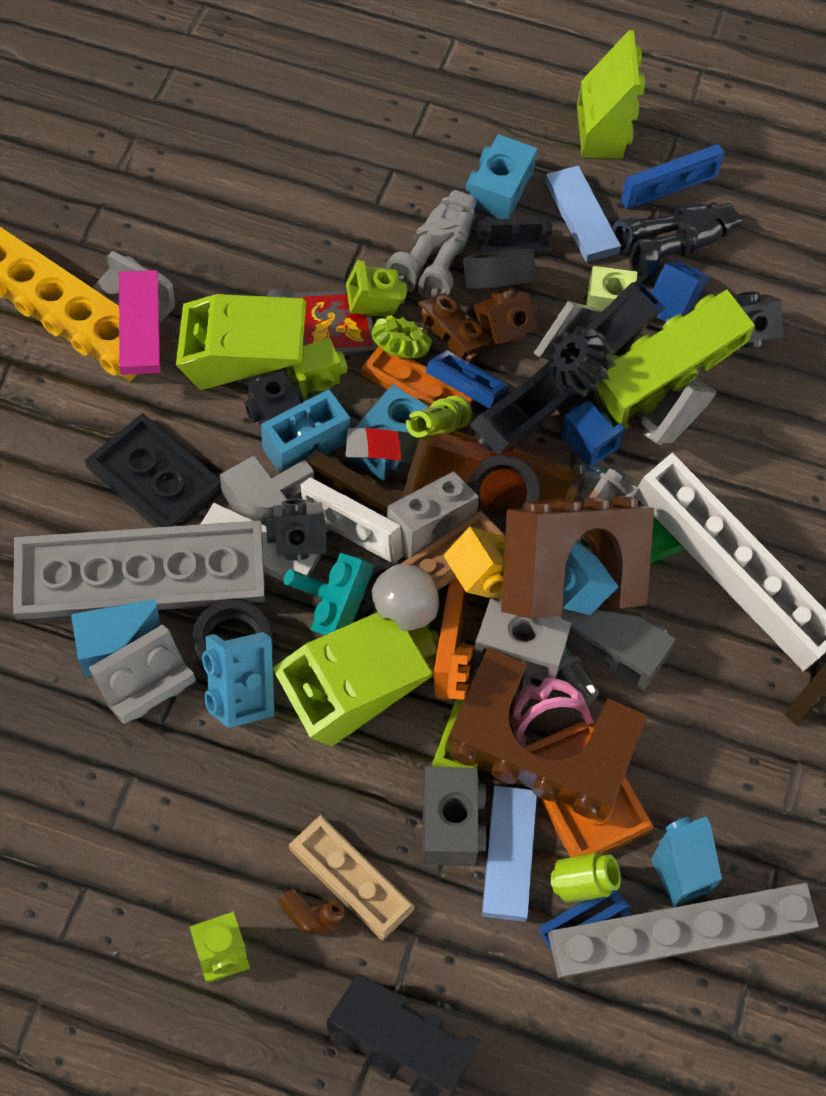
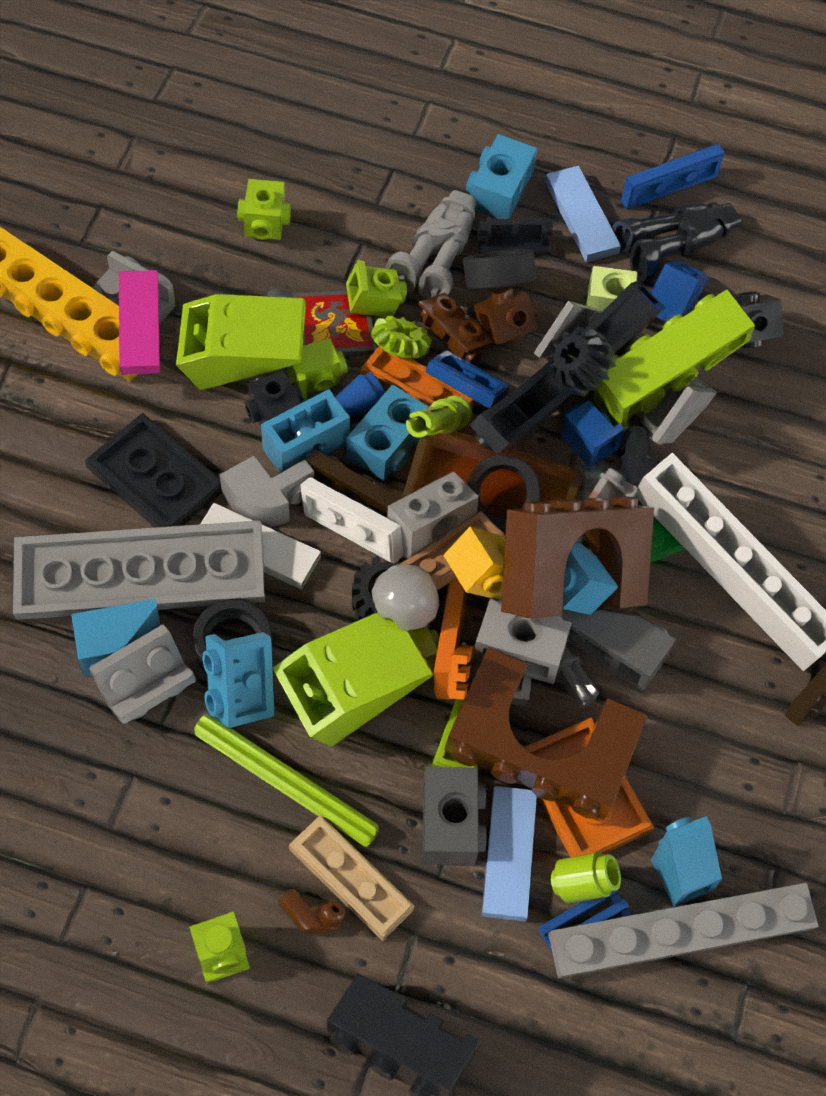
(264, 209): none -> lime brick
(287, 780): none -> lime axle
(297, 529): black brick -> none
(339, 596): teal plate -> none
(360, 394): none -> blue cone
(381, 444): sticker -> none
(542, 693): bright pink helmet -> none
(610, 101): lime slope -> none
(637, 459): none -> black hinge

